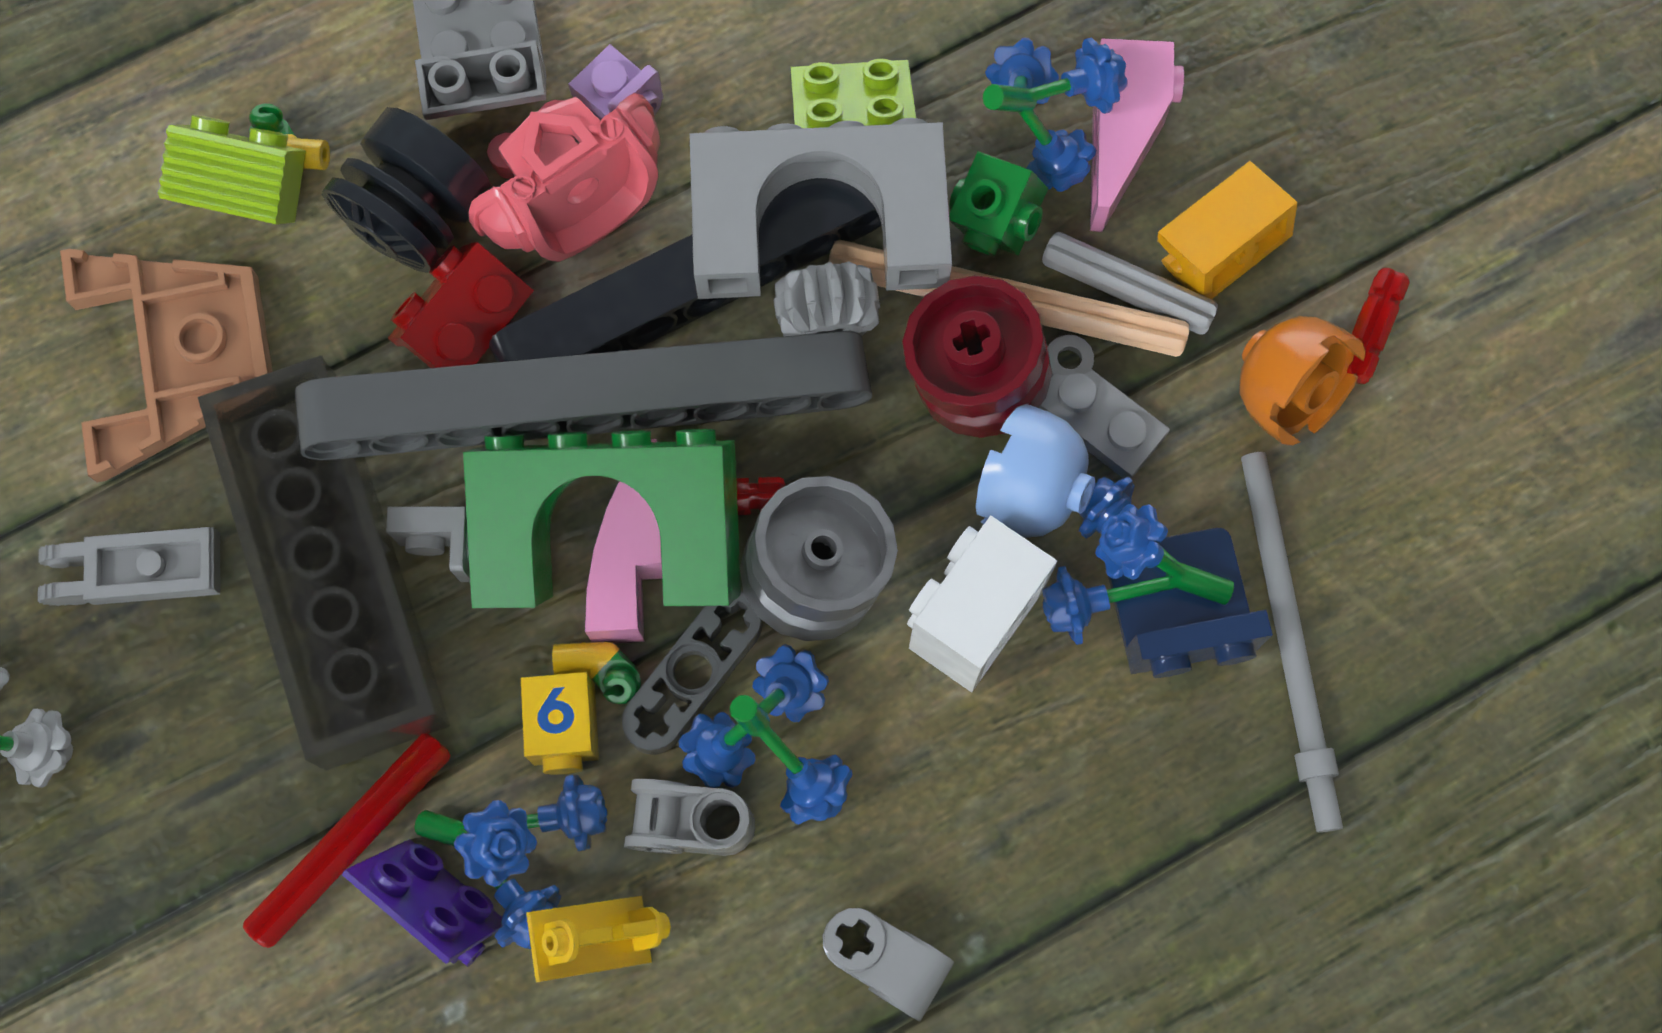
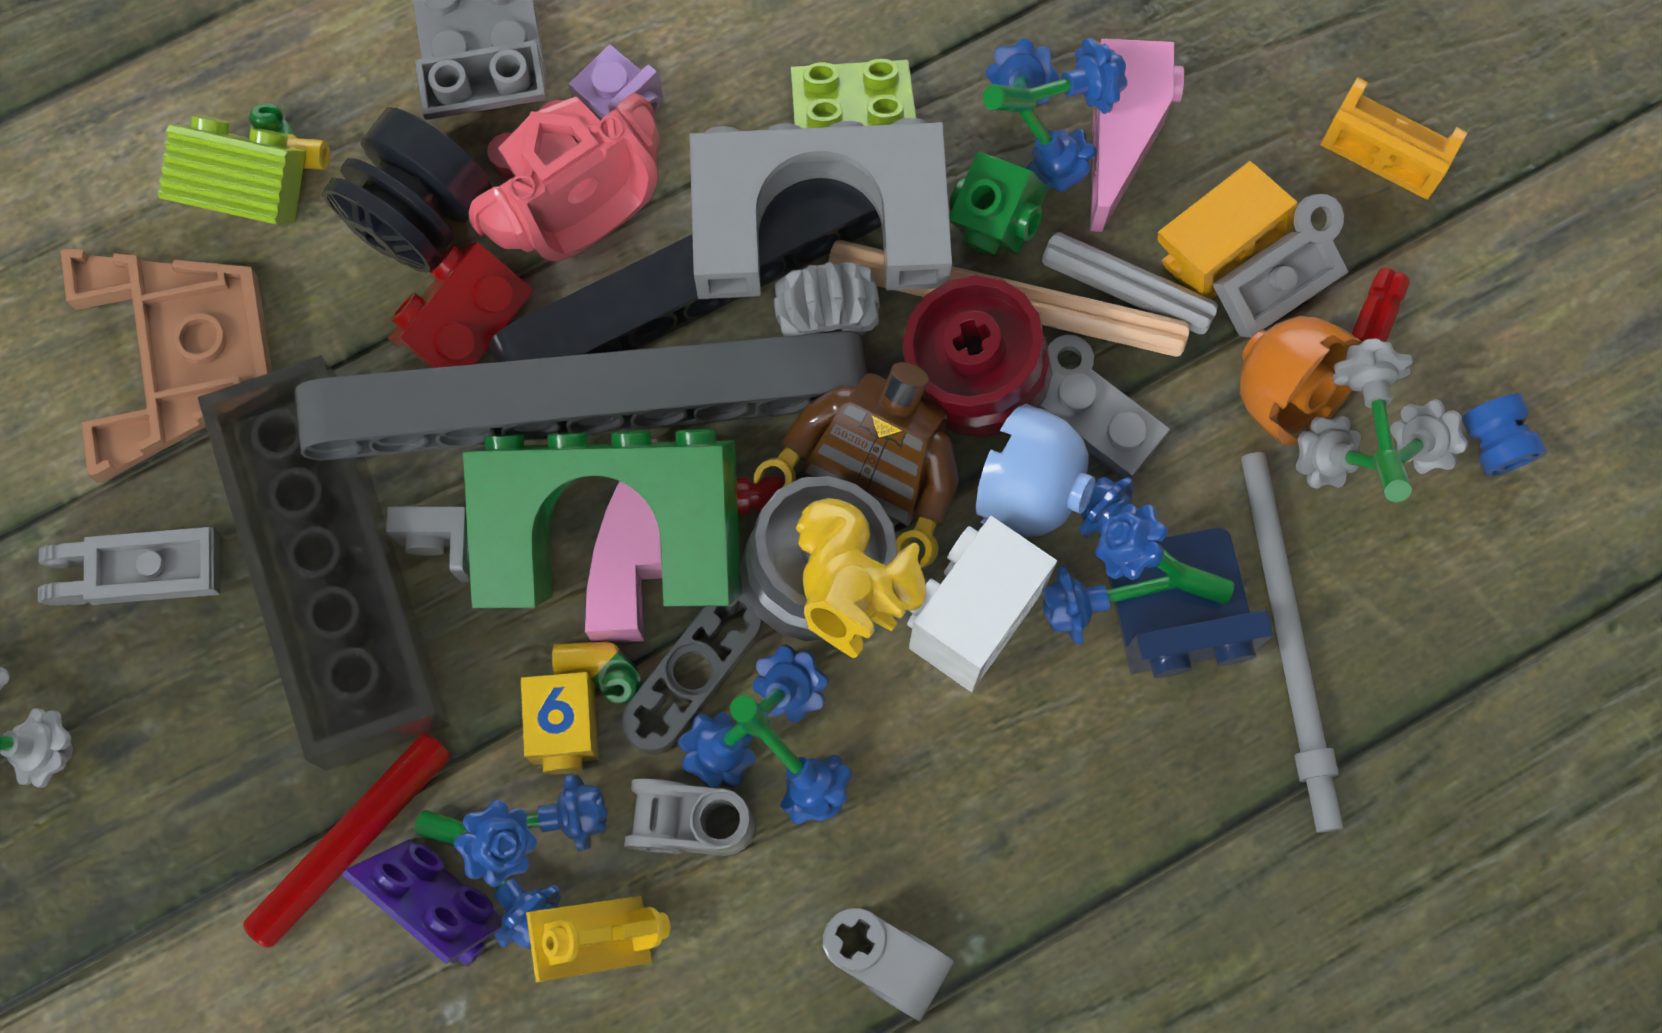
(845, 585): none -> yellow animal
(885, 444): none -> reddish brown torso
(1286, 270): none -> light grey hinge
(1391, 143): none -> light orange hinge
(1422, 435): none -> light grey plant
(1504, 437): none -> blue wheel

